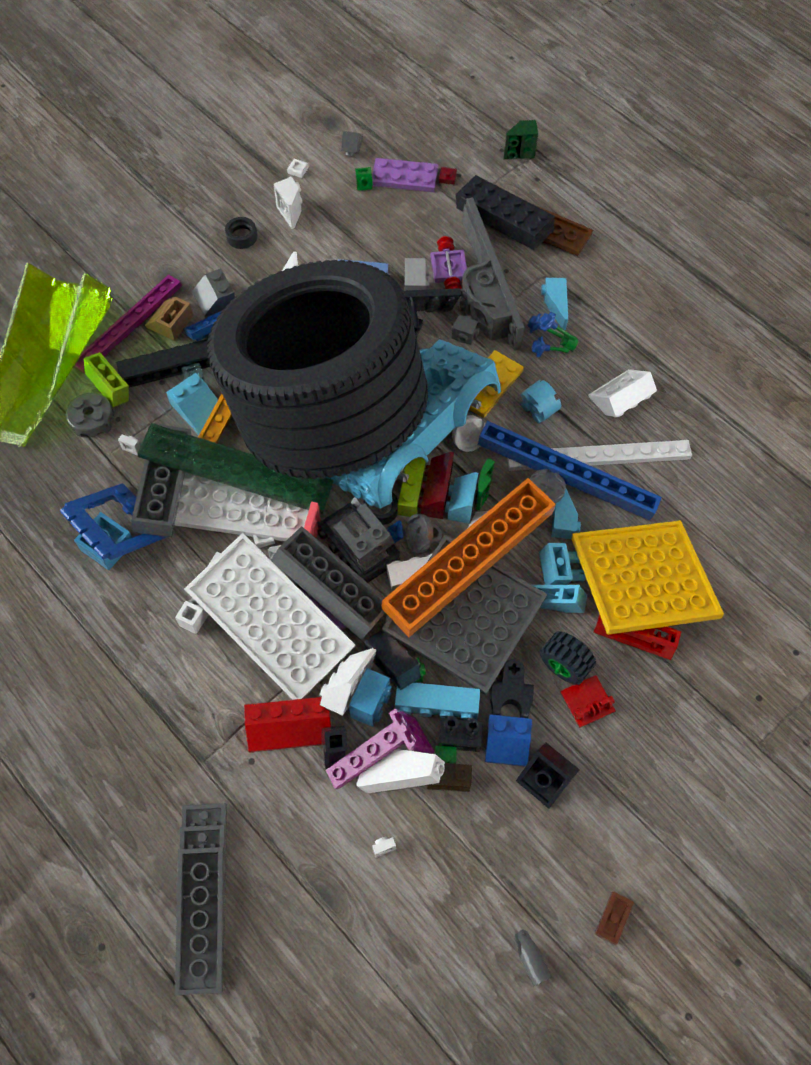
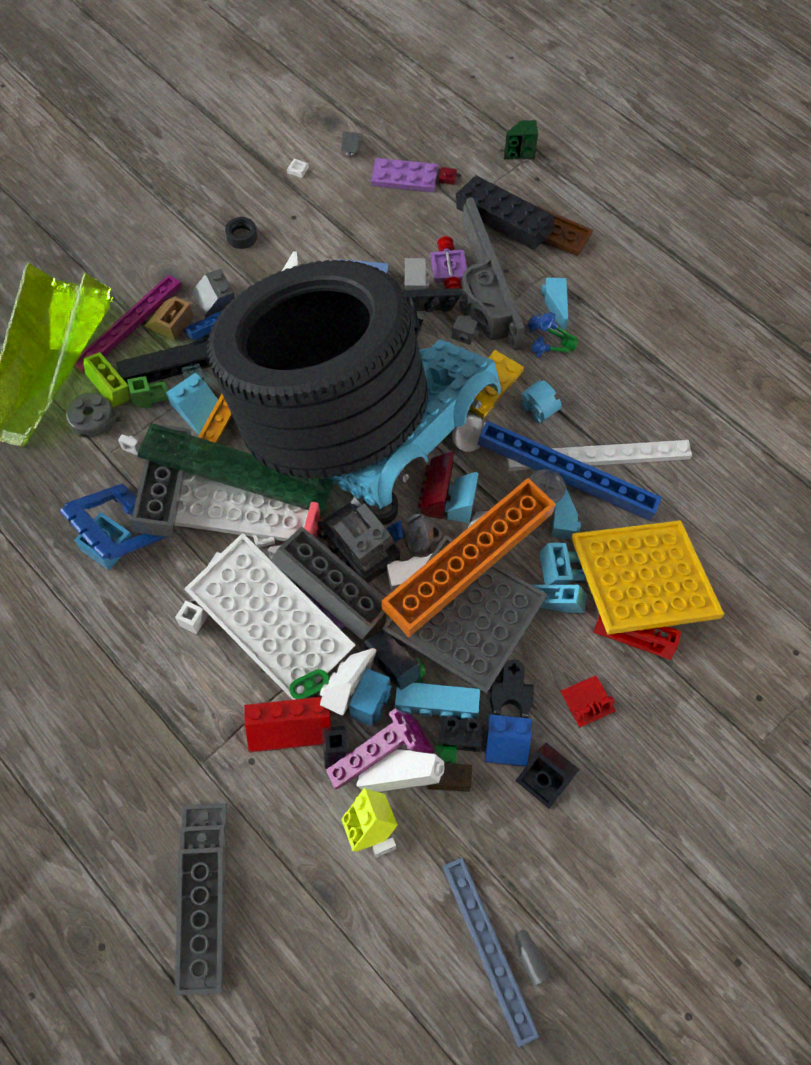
(145, 394): none -> bright green brick
(288, 200): white slope -> none
(309, 684): none -> green plate
(364, 178): green bracket -> none
(369, 820): none -> neon yellow slope
(412, 487): lime brick -> none
(484, 483): green slope -> none
(491, 953): none -> sand blue tile
(568, 657): black wheel -> none
(614, 918): copper plate -> none
(624, 392): white slope -> none

